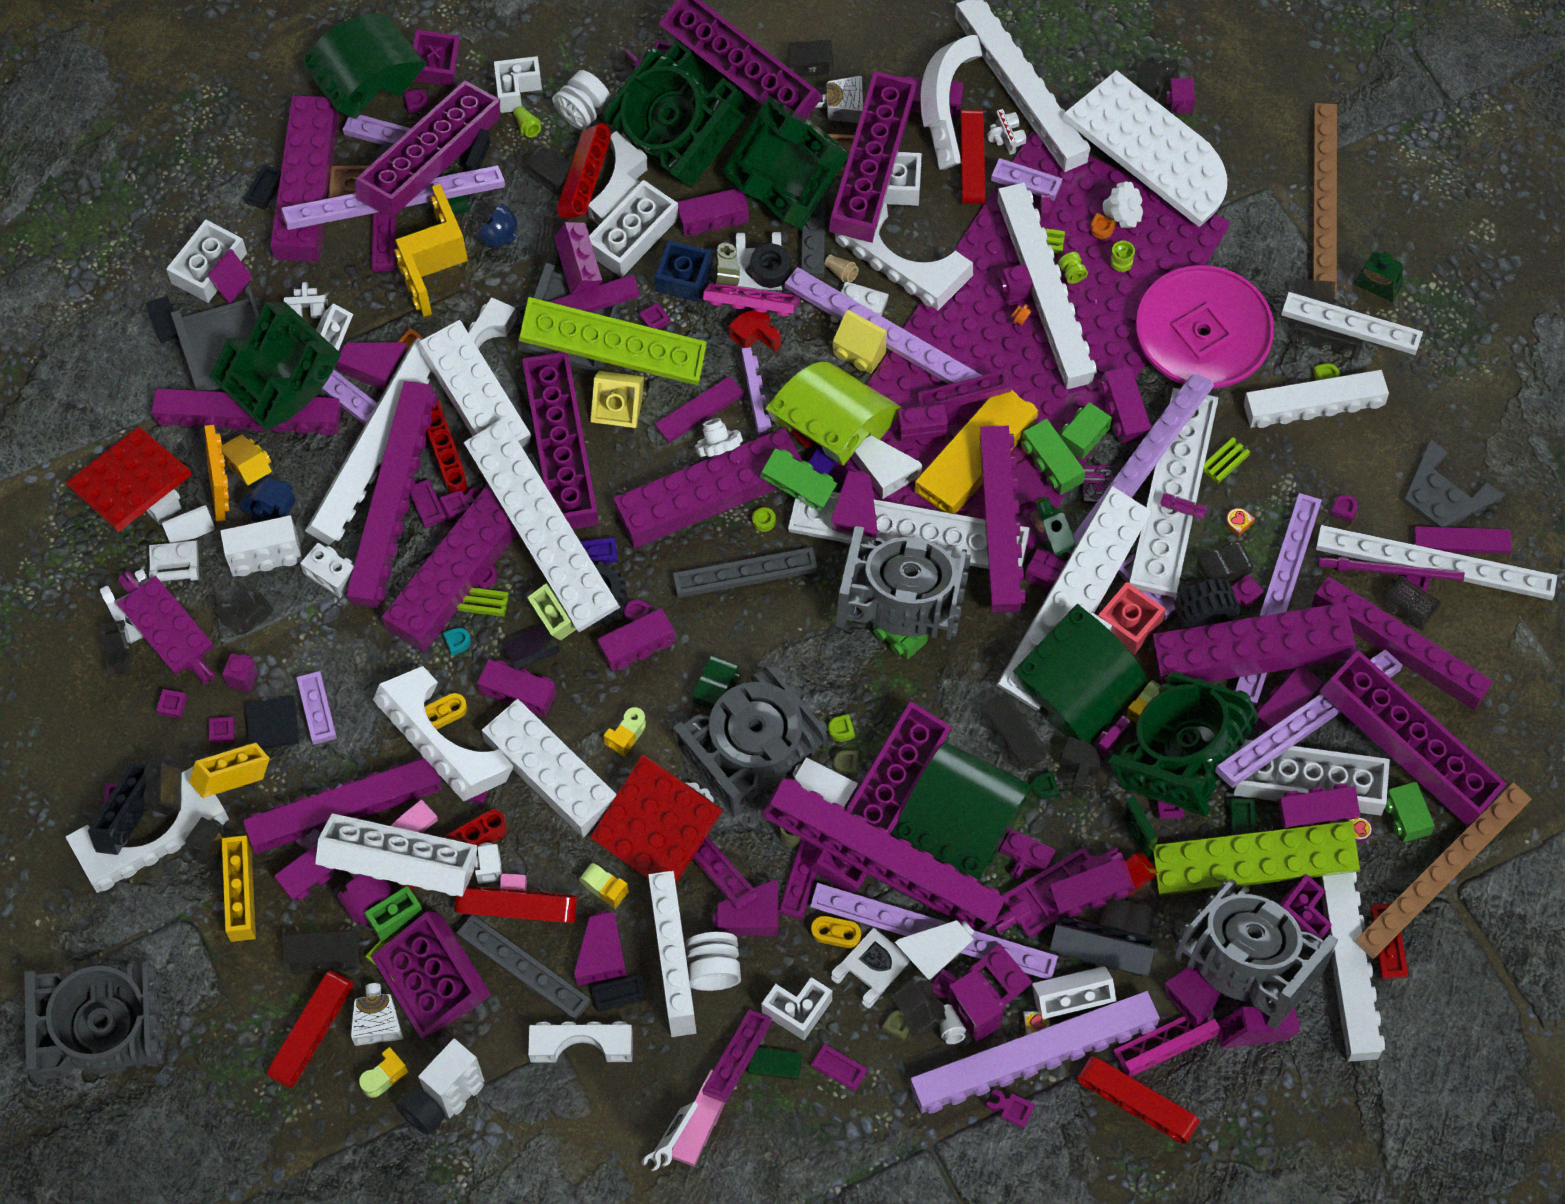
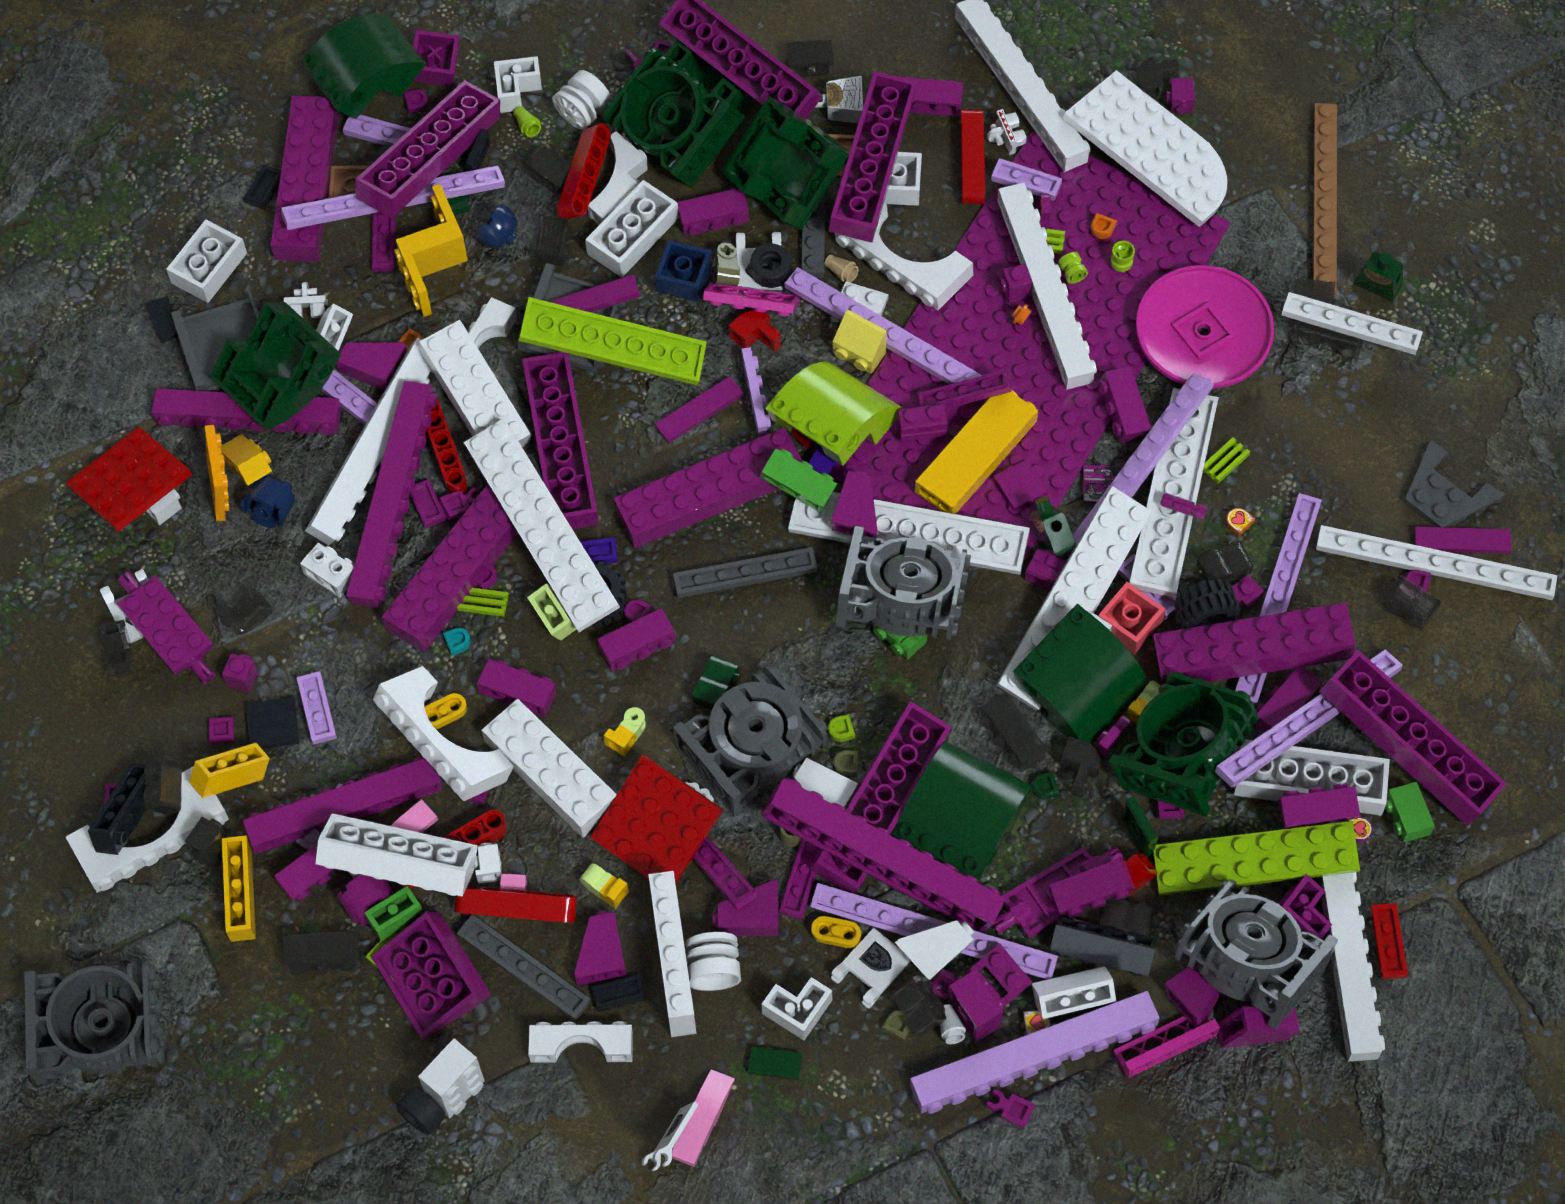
(171, 704): magenta plate -> none
(174, 556): white plate -> none
(189, 525): white slope -> none
(229, 276): magenta piece -> none
(261, 546): white brick -> none
(310, 1029): red beam -> none
(375, 1018): white torso -> none
(383, 1076): leg -> none
(530, 646): black tile -> none
(577, 257): magenta brick -> none
(617, 399): light yellow slope -> none
(654, 317): magenta plate -> none
(717, 439): white plant -> none
(737, 1056): magenta tile -> none
(764, 519): lime tile -> none
(839, 1068): magenta tile -> none
(886, 466): white slope -> none
(935, 96): white arch -> none
(1000, 519): magenta brick -> none
(1026, 853): magenta plate -> none
(1052, 457): bright green brick -> none
(1085, 430): bright green brick -> none
(1124, 205): white plant -> none
(1138, 1100): red beam -> none
(1242, 816): dark green tile -> none
(1316, 399): white brick -> none
(1326, 371): lime tile -> none
(1345, 507): magenta tile -> none
(1345, 564): magenta bar -> none
(1407, 645): magenta brick -> none
(1443, 870): medium nougat plate -> none

